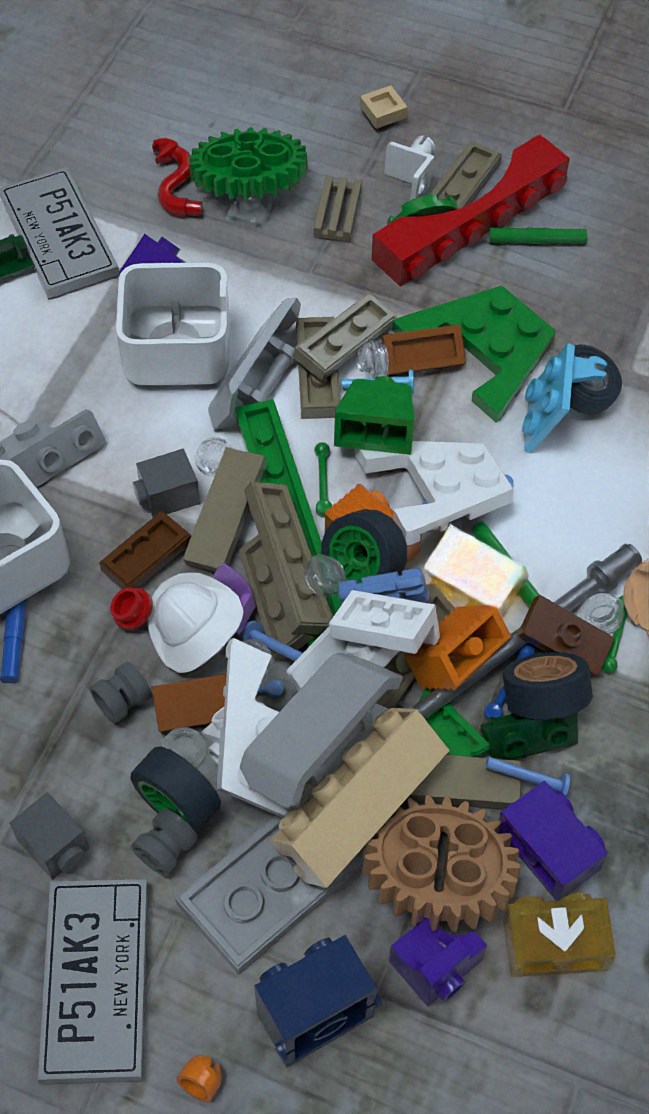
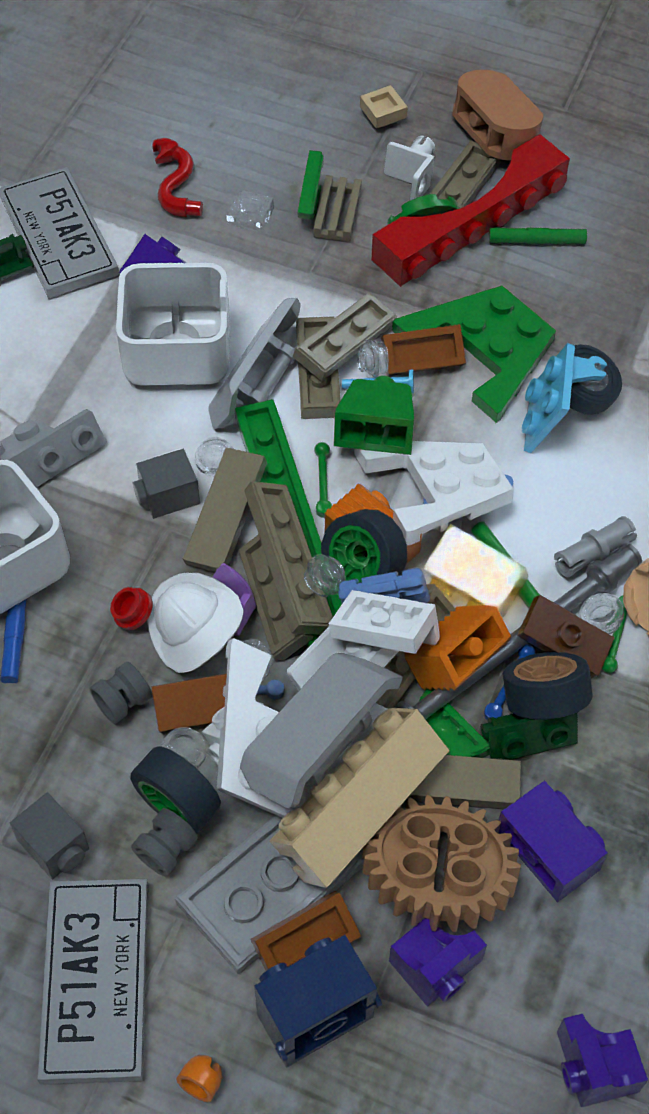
(145, 552): reddish brown plate -> none
(248, 163): green gear -> none
(254, 630): medium blue pin -> none
(294, 935): none -> dark orange tile
(311, 189): none -> green tile
(495, 112): none -> nougat brick
(527, 775): medium blue pin -> none
(558, 935): clear yellow brick -> none
(595, 546): none -> light grey pin
(599, 1063): none -> dark purple brick

